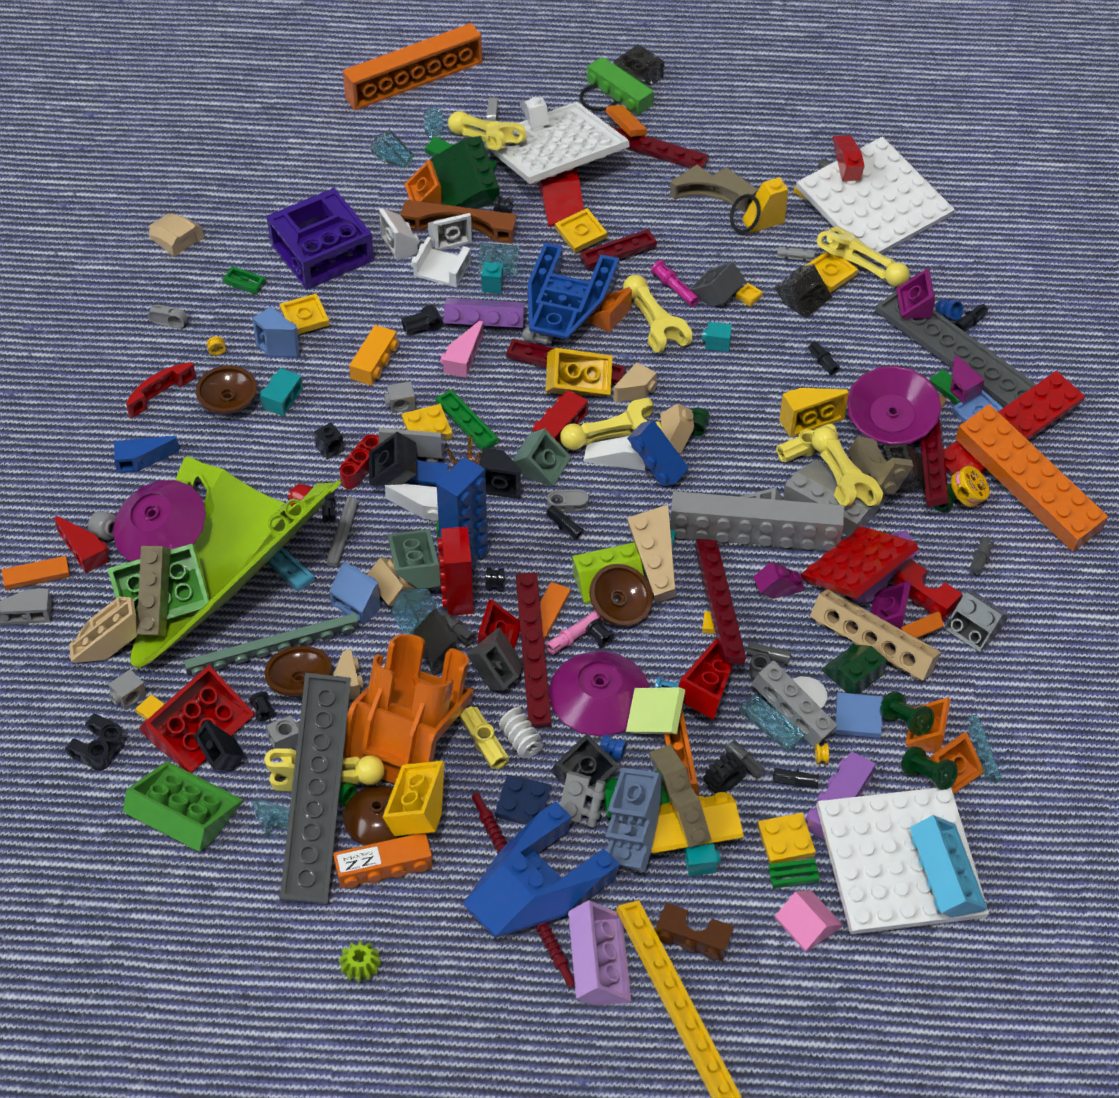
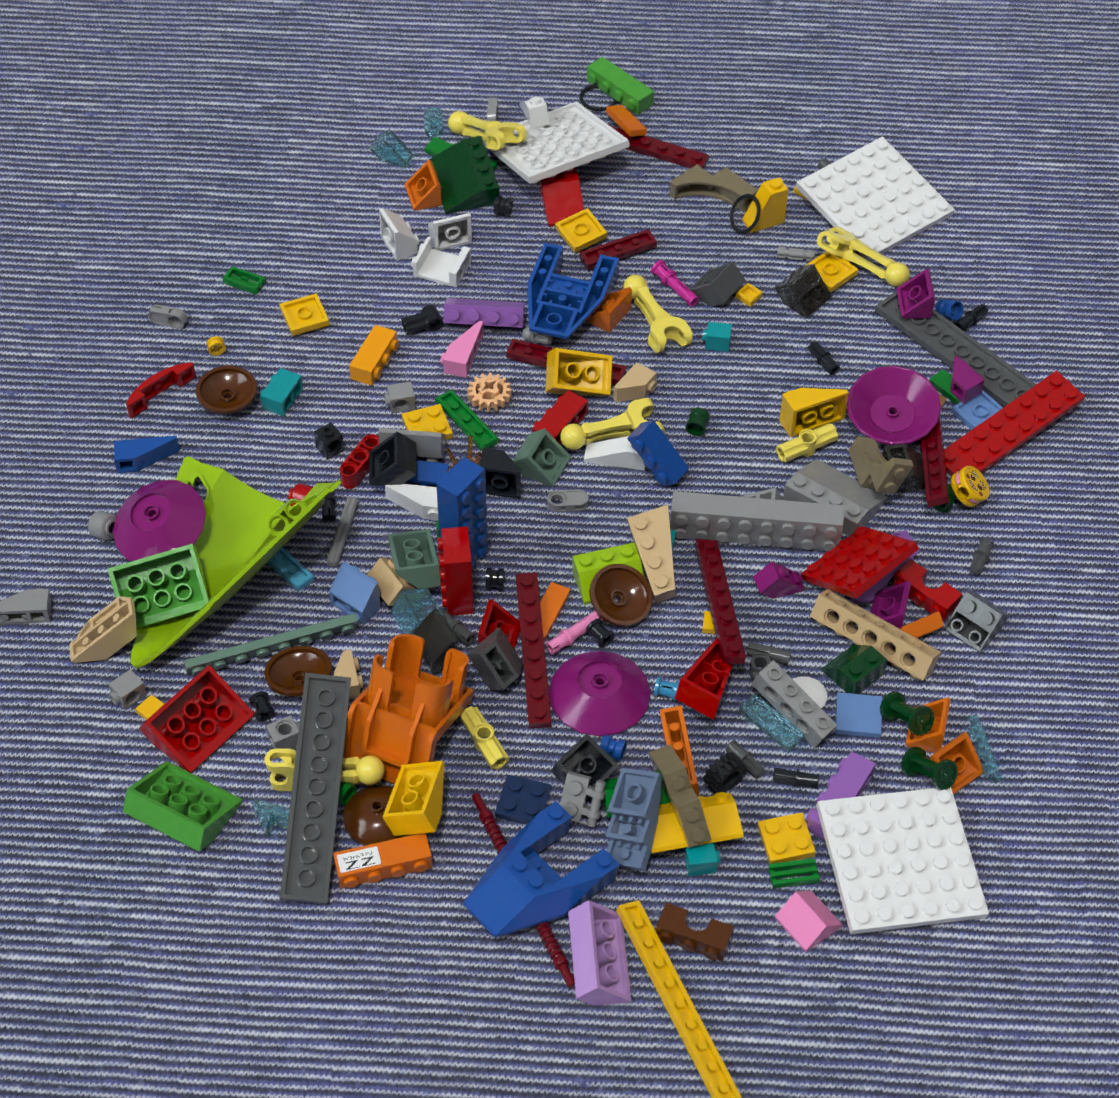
(35, 573): orange tile -> none
(83, 544): red slope -> none
(102, 745): black piece -> none
(153, 591): dark tan brick -> none
(175, 233): tan slope -> none
(218, 747): black slope -> none
(276, 334): medium blue slope -> none
(319, 232): dark purple piece -> none
(365, 954): lime gear -> none
(412, 66): orange brick -> none
(489, 392): none -> light nougat gear
(492, 277): teal brick -> none
(496, 225): dark orange arch -> none
(499, 254): clear light blue brick -> none
(520, 733): white piece -> none
(565, 522): black axle -> none
(641, 65): clear smoke slope -> none
(655, 710): yellowish green tile -> none
(677, 425): tan slope -> none
(822, 753): yellow bush -> none
(849, 158): red slope -> none
(849, 478): light yellow piece -> none
(947, 867): medium azure slope -> none
(1031, 477): orange brick -> none

